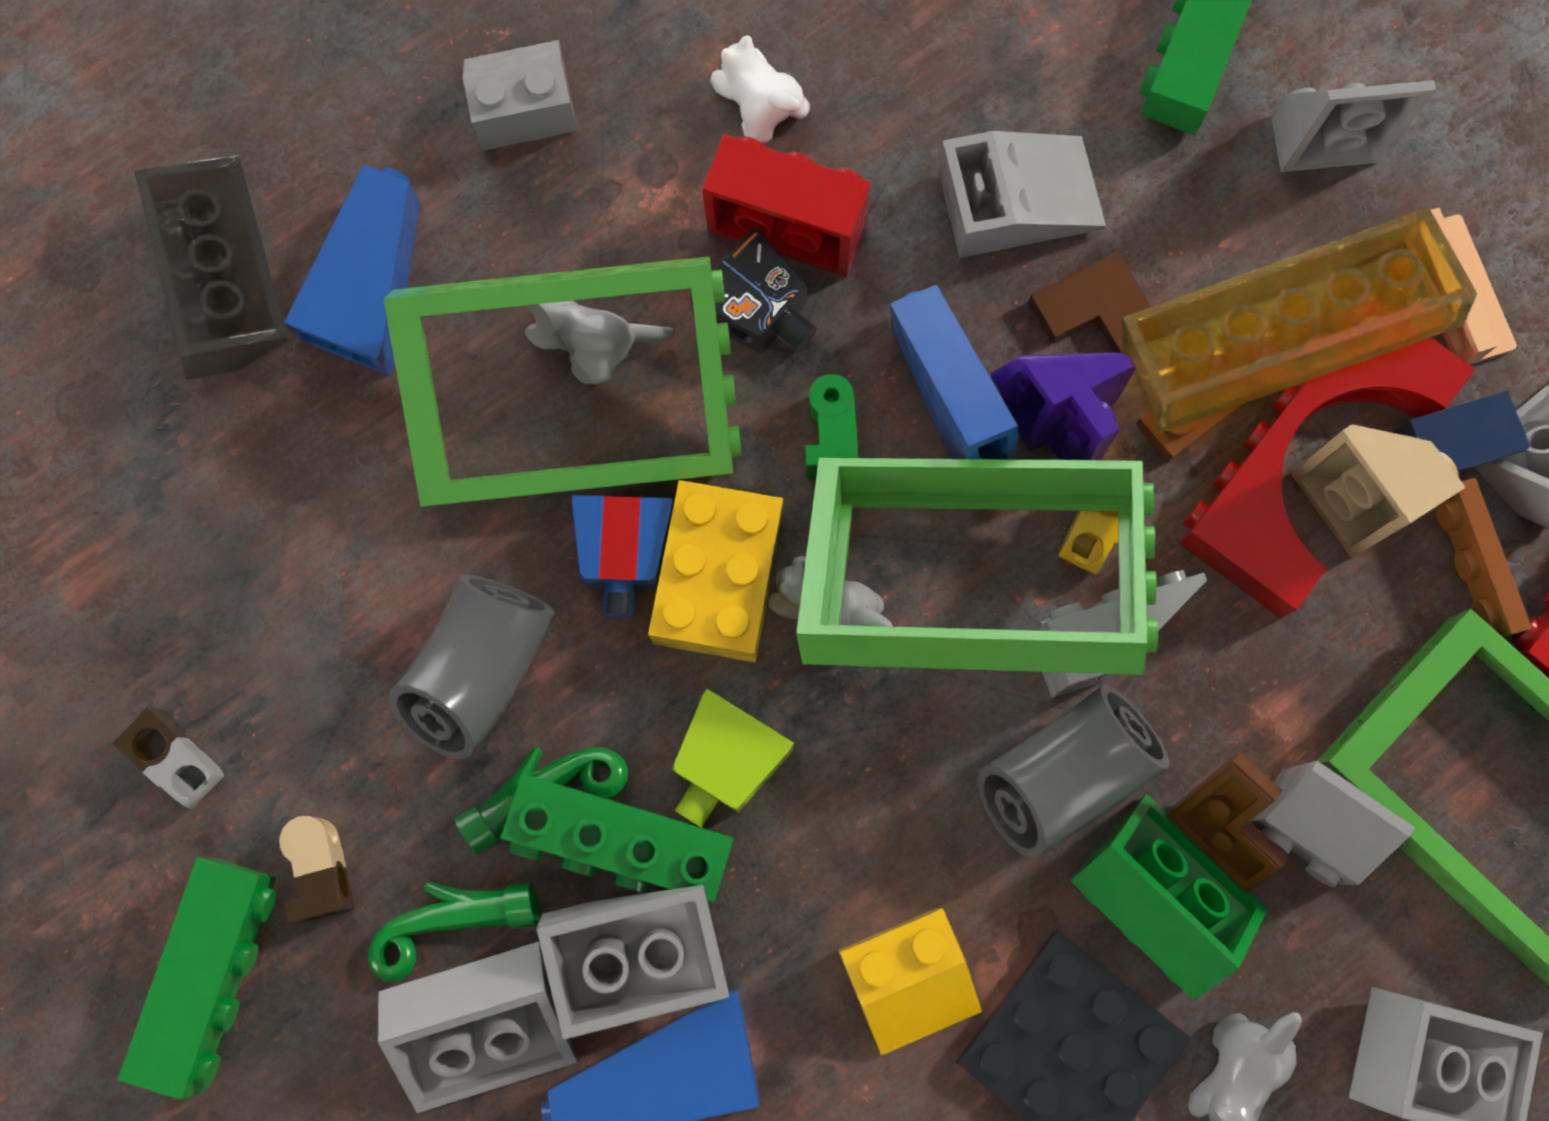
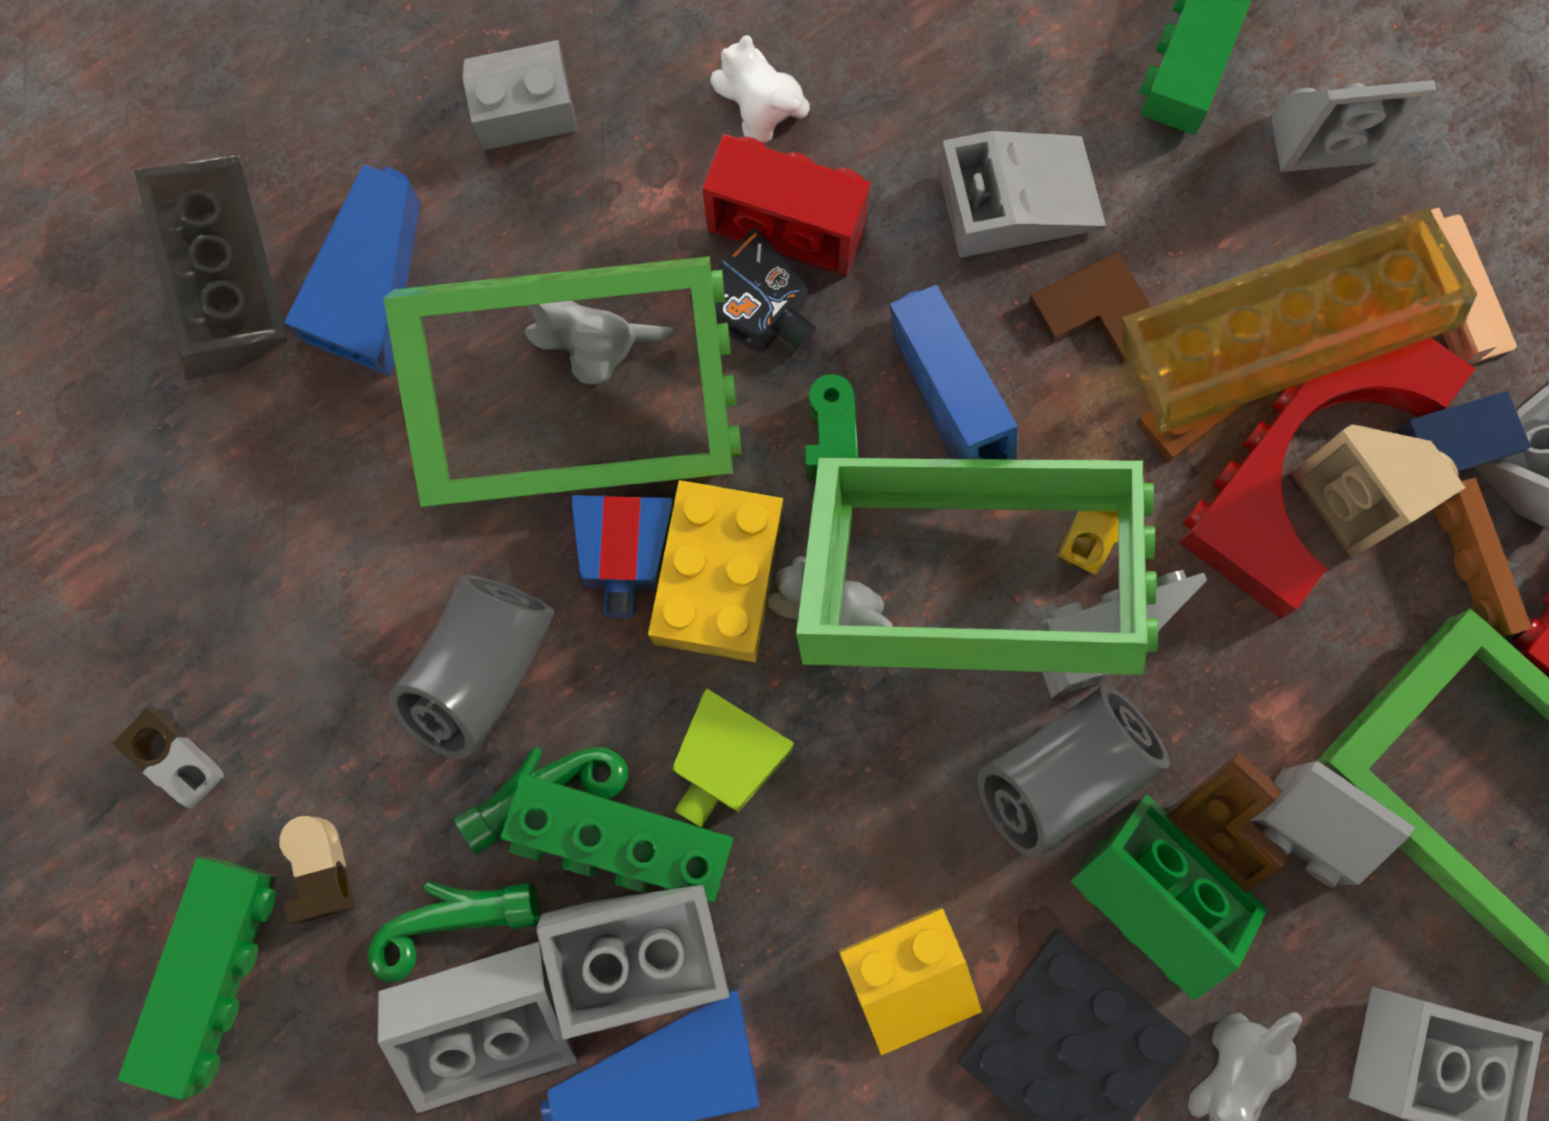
(1065, 400): dark purple piece -> none

